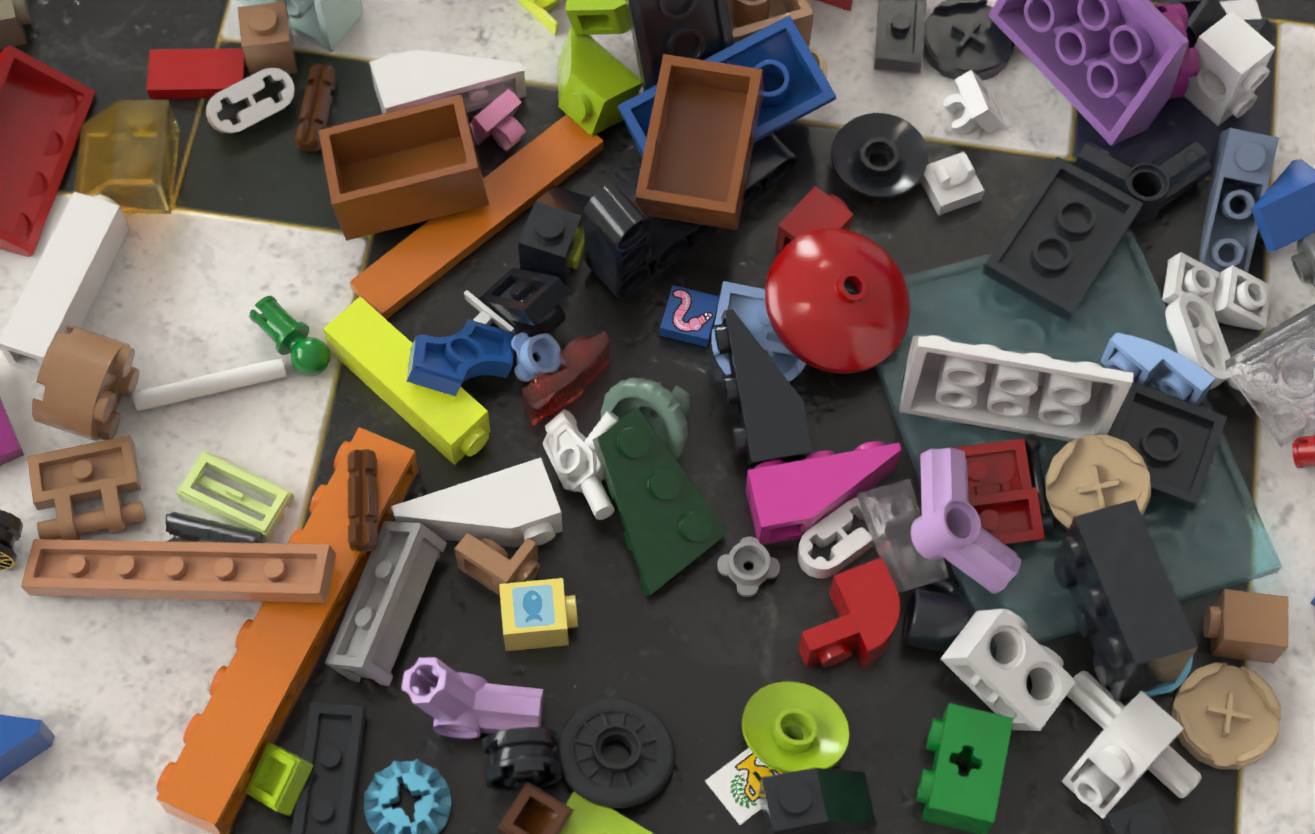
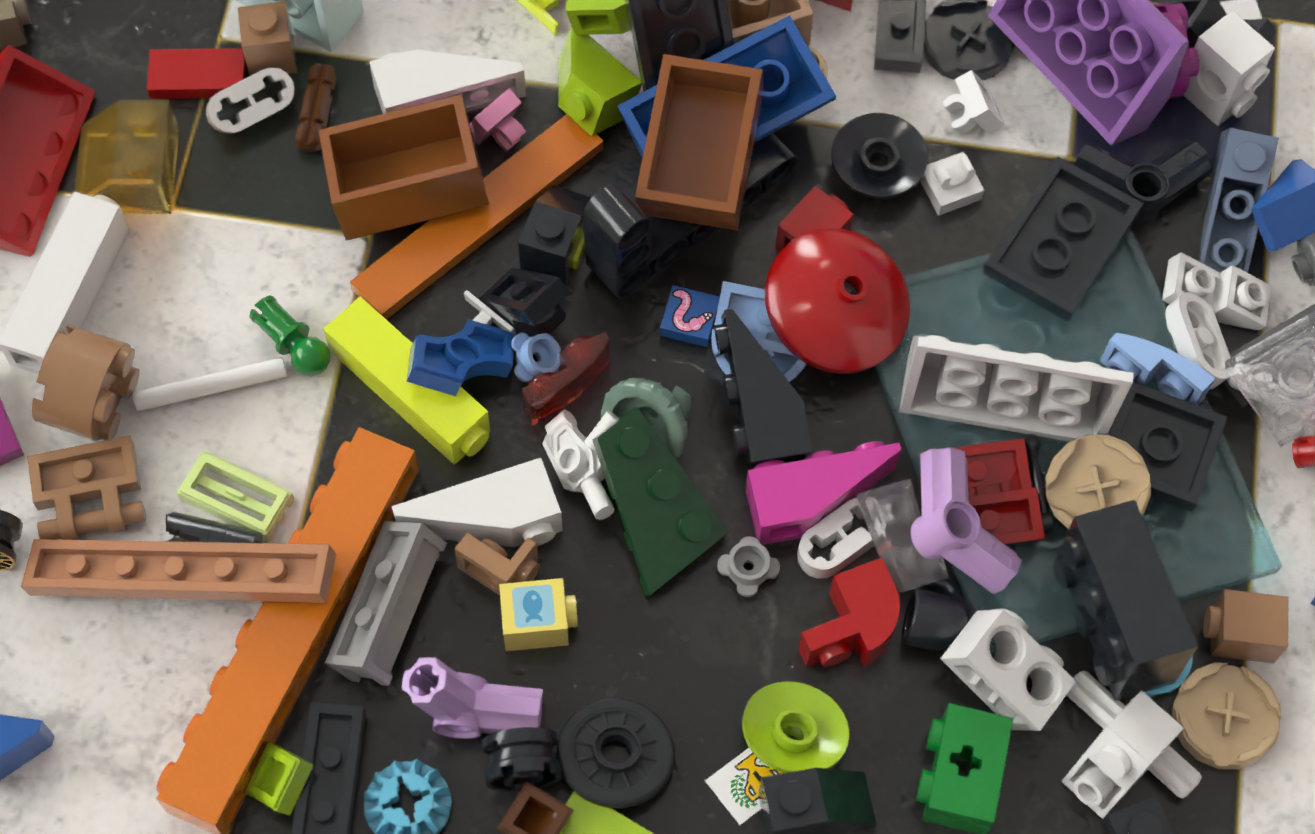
(362, 500): reddish brown axle -> none

